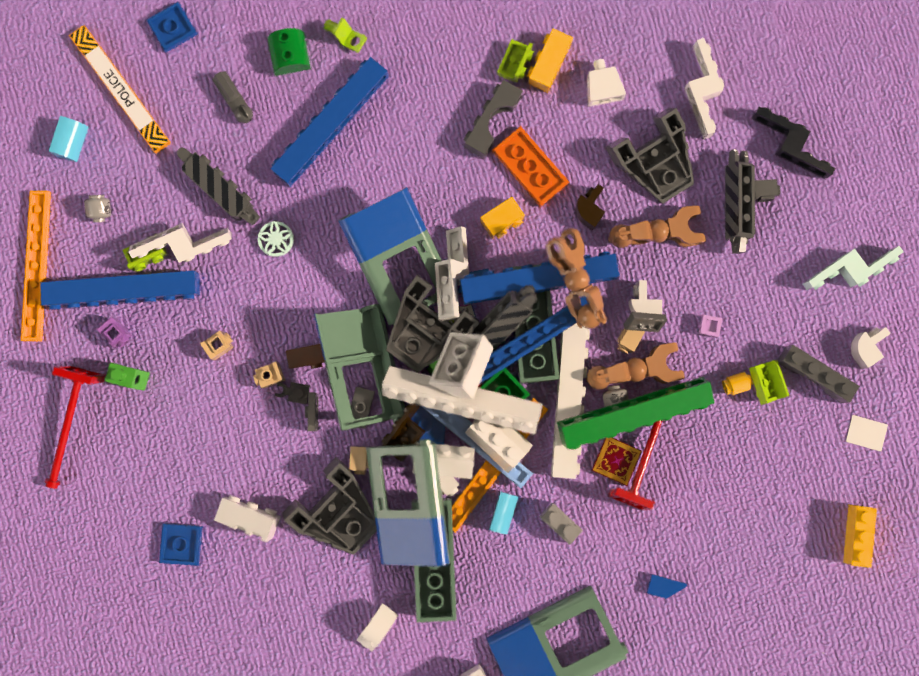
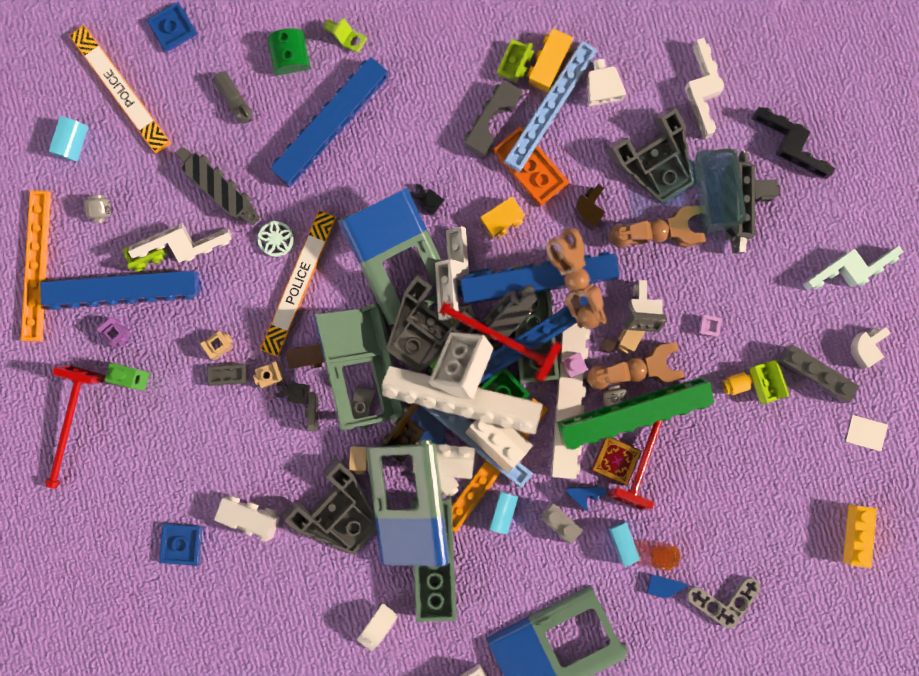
(227, 374): none -> dark grey plate
(298, 283): none -> tile
(428, 200): none -> black plate
(544, 360): none -> red tile
(550, 106): none -> light blue tile
(574, 365): none -> lavender plate
(580, 494): none -> blue slope
(608, 345): none -> reddish brown piece
(624, 543): none -> medium azure brick
(665, 556): none -> clear orange brick
(719, 190): none -> clear light blue windscreen
(729, 607): none -> light grey beam

